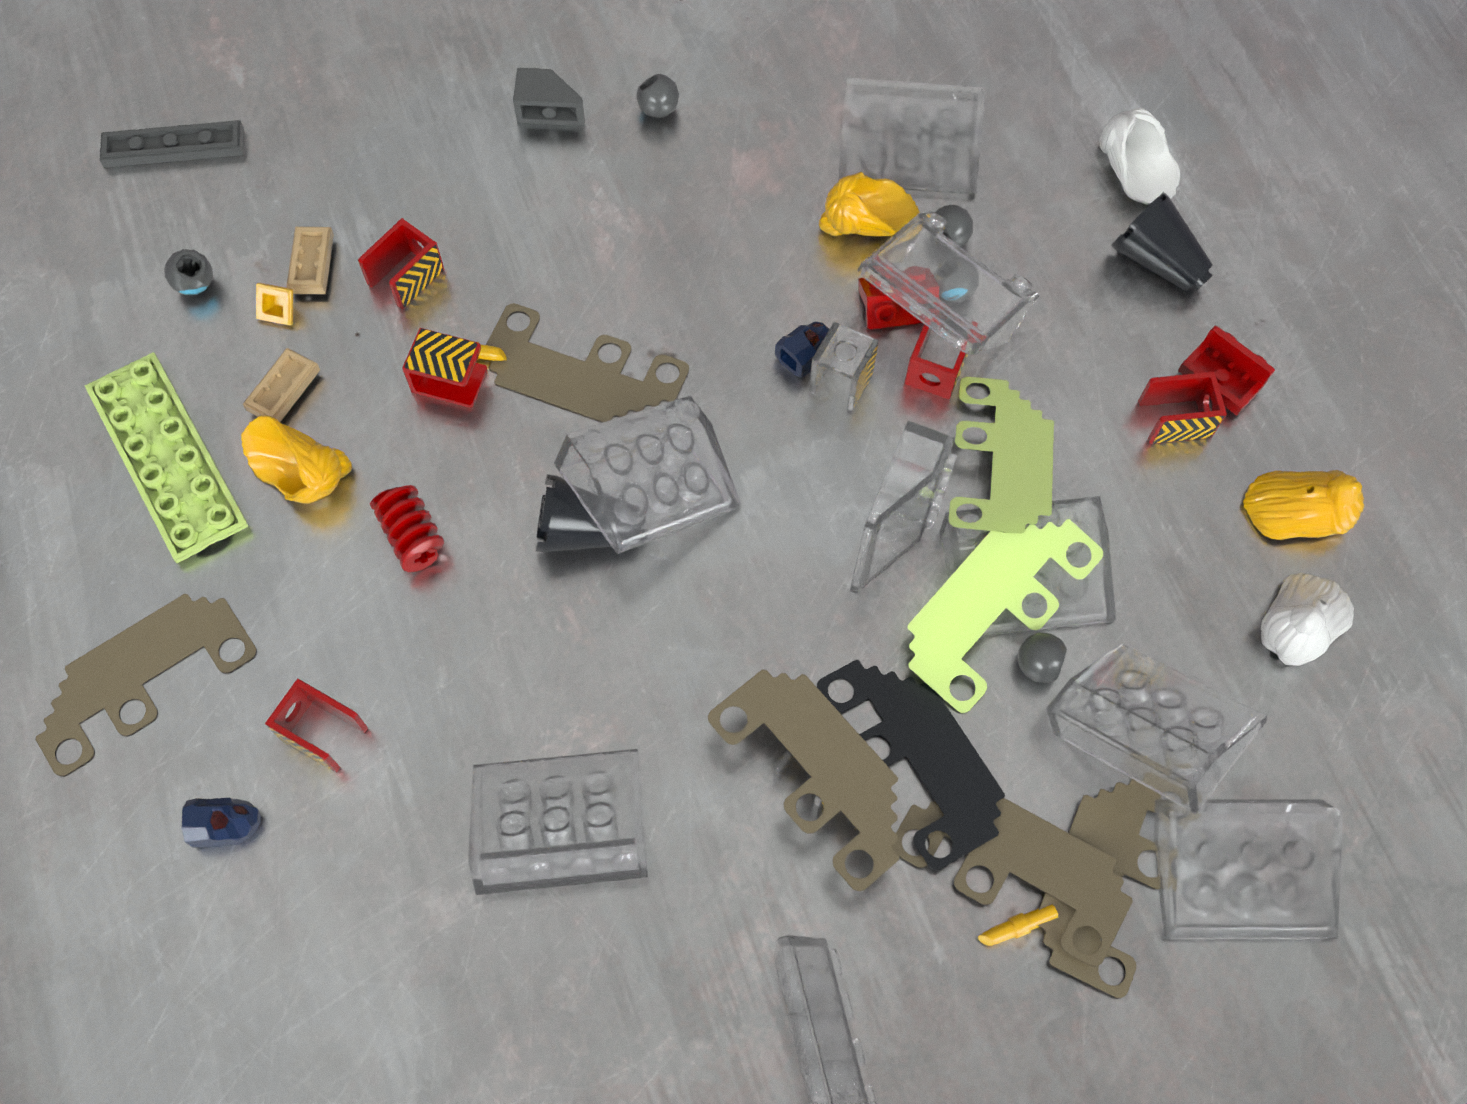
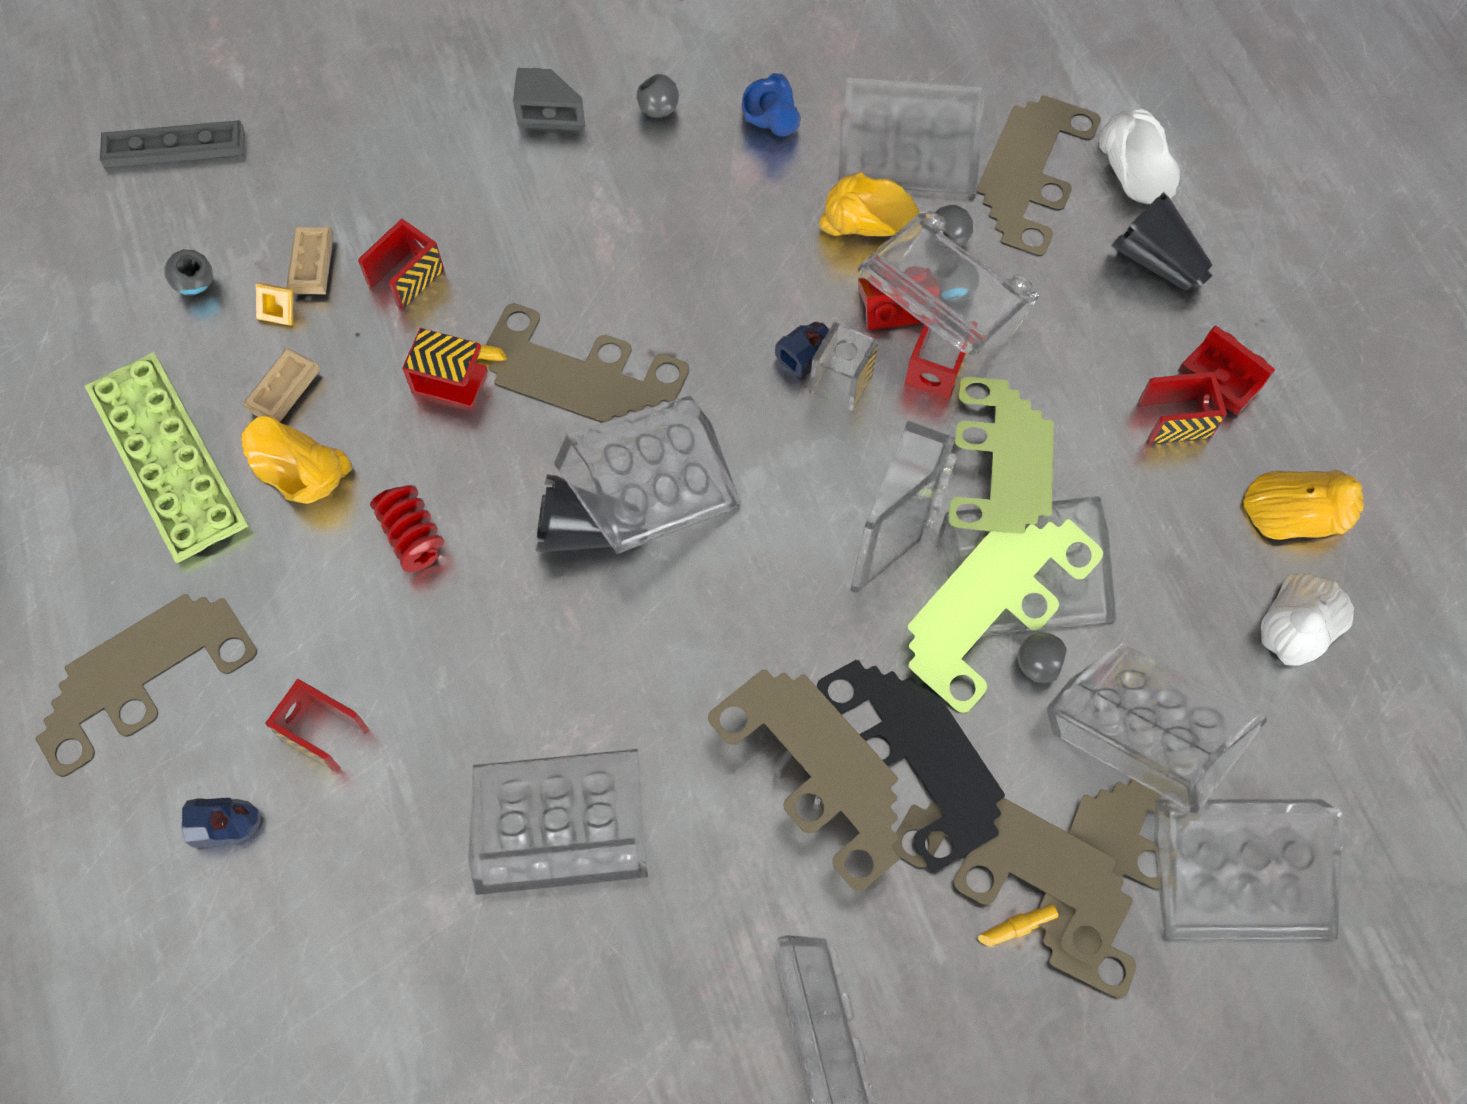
(771, 106): none -> blue hair
(1017, 166): none -> dark tan piece

